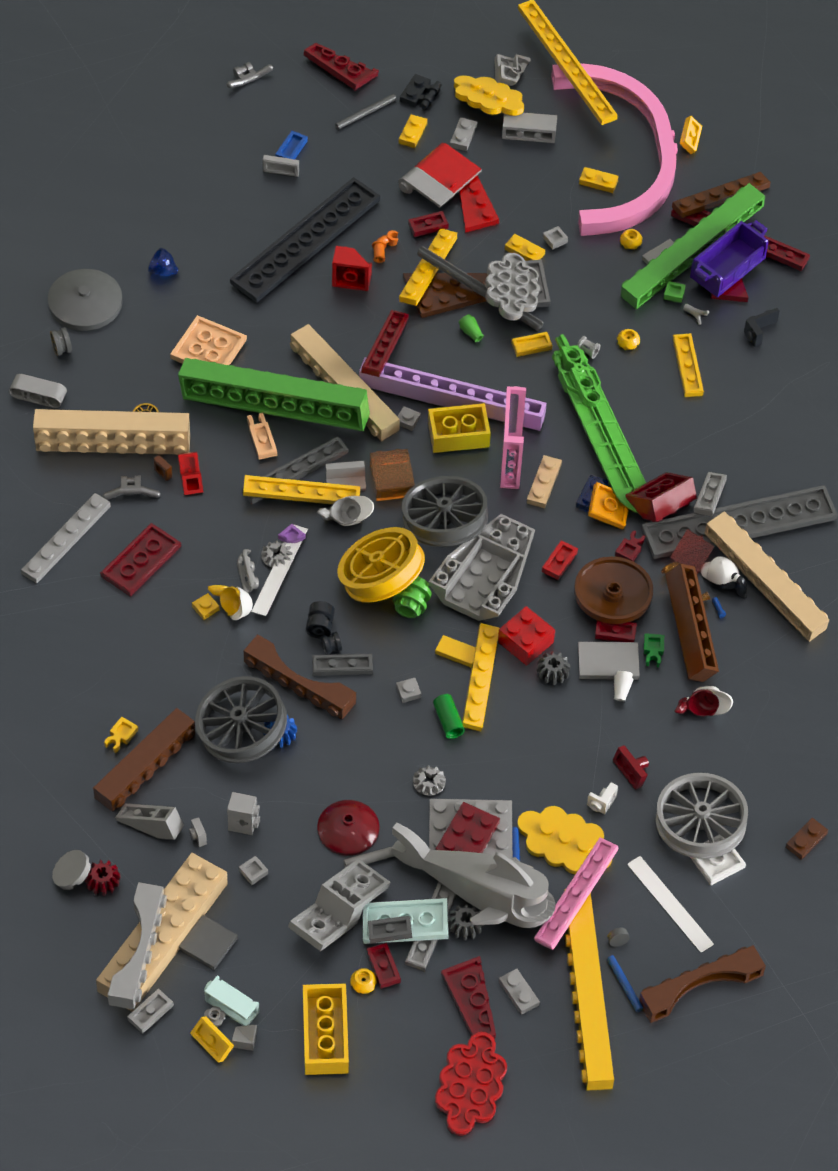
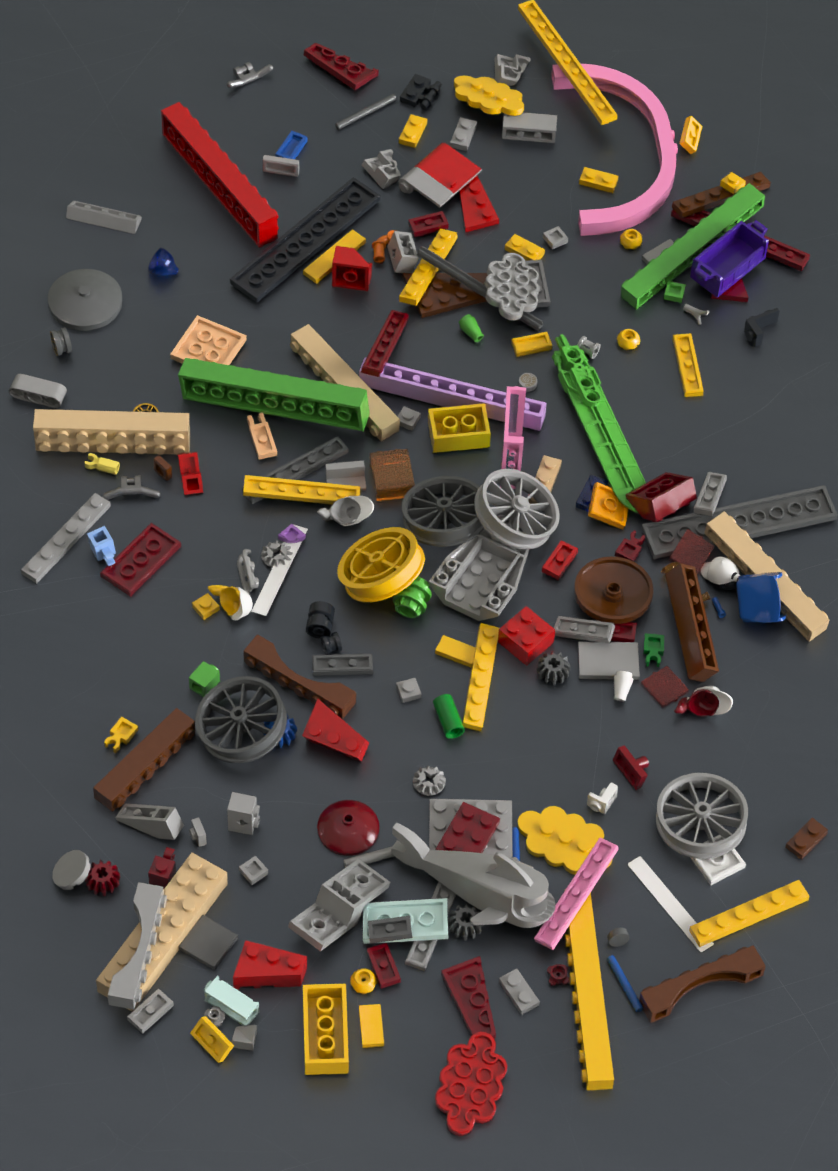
(102, 464): none -> light yellow bar
(102, 545): none -> light blue brick
(103, 217): none -> light grey slope
(162, 869): none -> dark red brick
(204, 678): none -> bright green brick
(220, 174): none -> red brick
(268, 966): none -> red wedge
(323, 265): none -> yellow tile
(334, 733): none -> red wedge
(371, 1025): none -> yellow tile
(382, 168): none -> light grey slope
(402, 252): none -> light grey brick
(516, 509): none -> light grey wheel
(528, 381): none -> light grey tile
(558, 969): none -> dark red plate
(584, 629): none -> light grey tile
(664, 686): none -> clear red piece
(732, 183): none -> yellow plate
(749, 913): none -> yellow plate
(759, 597): none -> blue piece

